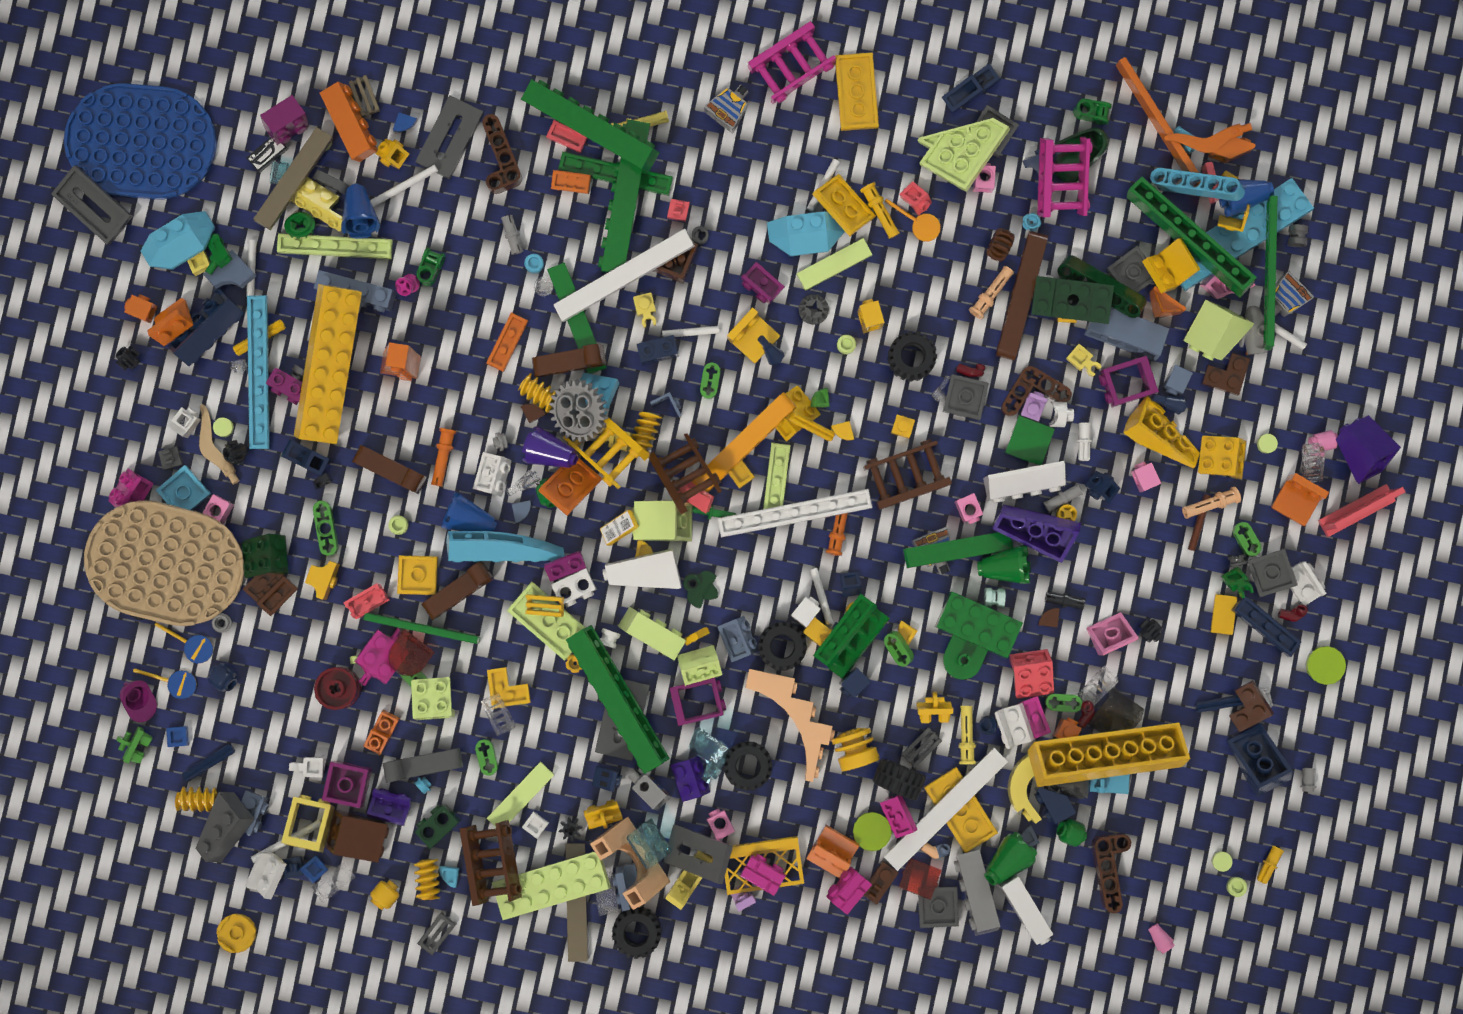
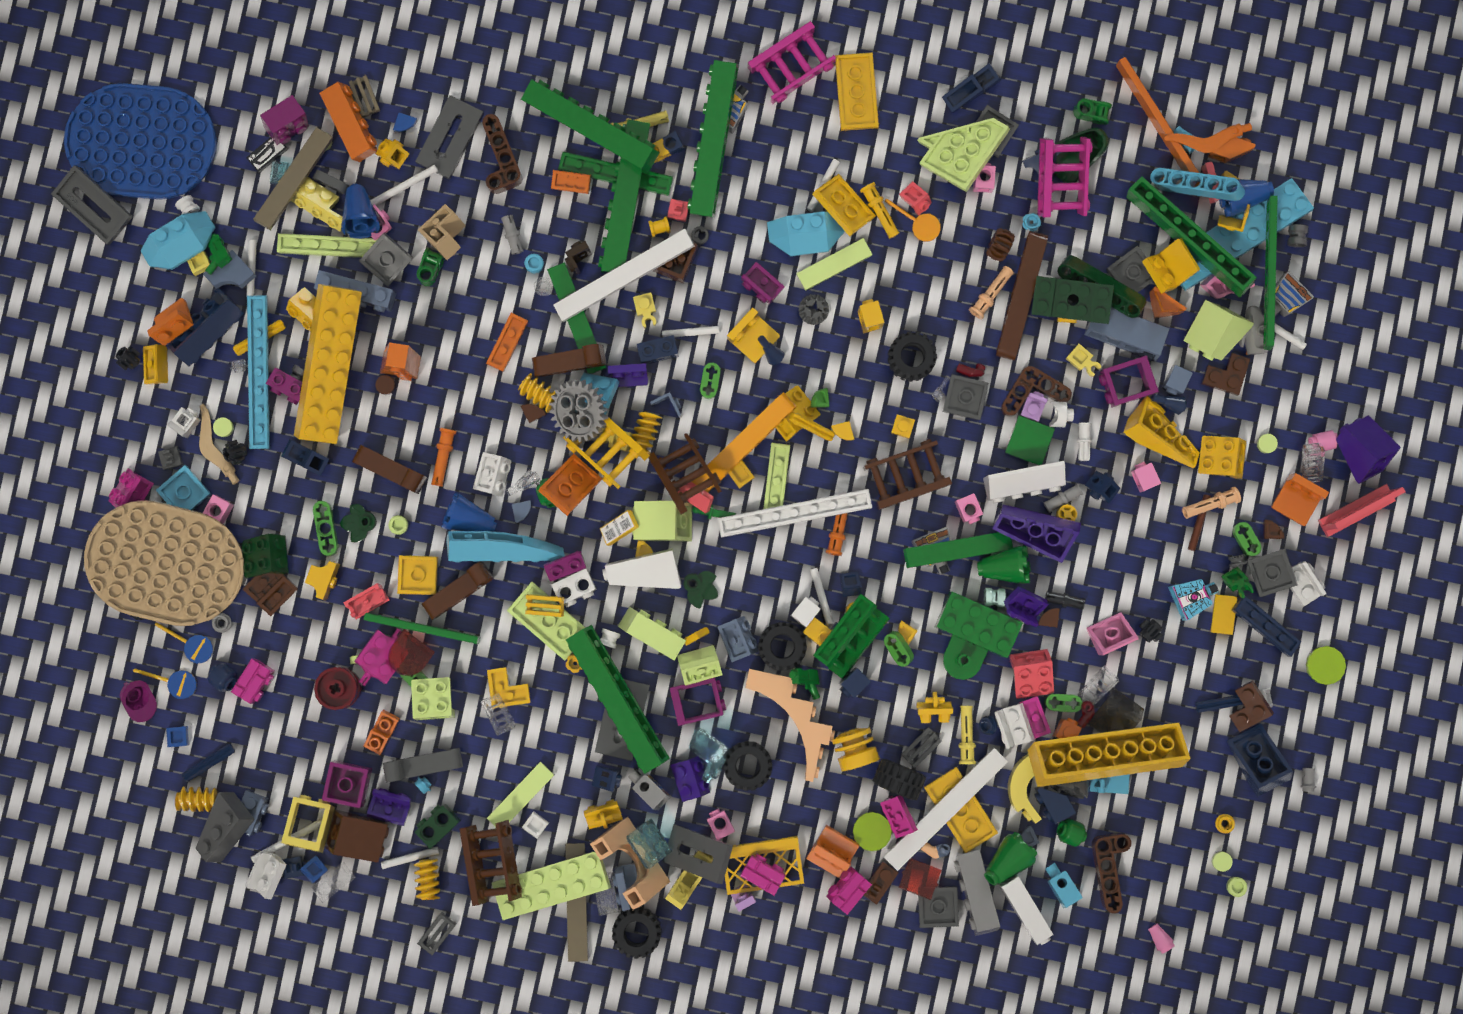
(131, 753): bright green hips -> none
(140, 308): orange brick -> none
(155, 364): none -> yellow slope
(187, 205): none -> white wheel
(236, 933): yellow tile -> none
(252, 681): none -> dark pink brick
(298, 219): green gear -> none
(302, 307): none -> yellow bracket
(311, 766): white plate -> none
(322, 481): black tile -> none
(356, 522): none -> dark green plate
(383, 219): none -> bright pink bracket
(384, 894): yellow head -> none
(385, 385): none -> reddish brown tile
(386, 259): none -> dark grey plate
(403, 283): dark pink wheel -> none
(410, 857): none -> white bar
(441, 230): none -> tan brick
(449, 875): medium azure tile -> none
(482, 759): bright green beam -> none
(500, 441): light grey plate -> none
(547, 450): dark purple cone -> none
(566, 136): coral tile -> none
(573, 824): black gear -> none
(577, 253): none -> dark brown bracket
(629, 374): none -> dark purple bracket
(659, 226): none -> yellow bush
(668, 146): none -> dark blue leg
(714, 138): none -> green brick
(808, 678): none -> green piece
(846, 344): yellowish green tile -> none
(1025, 606): none -> dark purple bracket
(1069, 893): none -> medium azure torso
(1192, 597): none -> torso
(1230, 826): none -> yellow plate
(1269, 864): yellow axle -> none
(1272, 530): none -> reddish brown tile
(1293, 615): dark red arm -> none

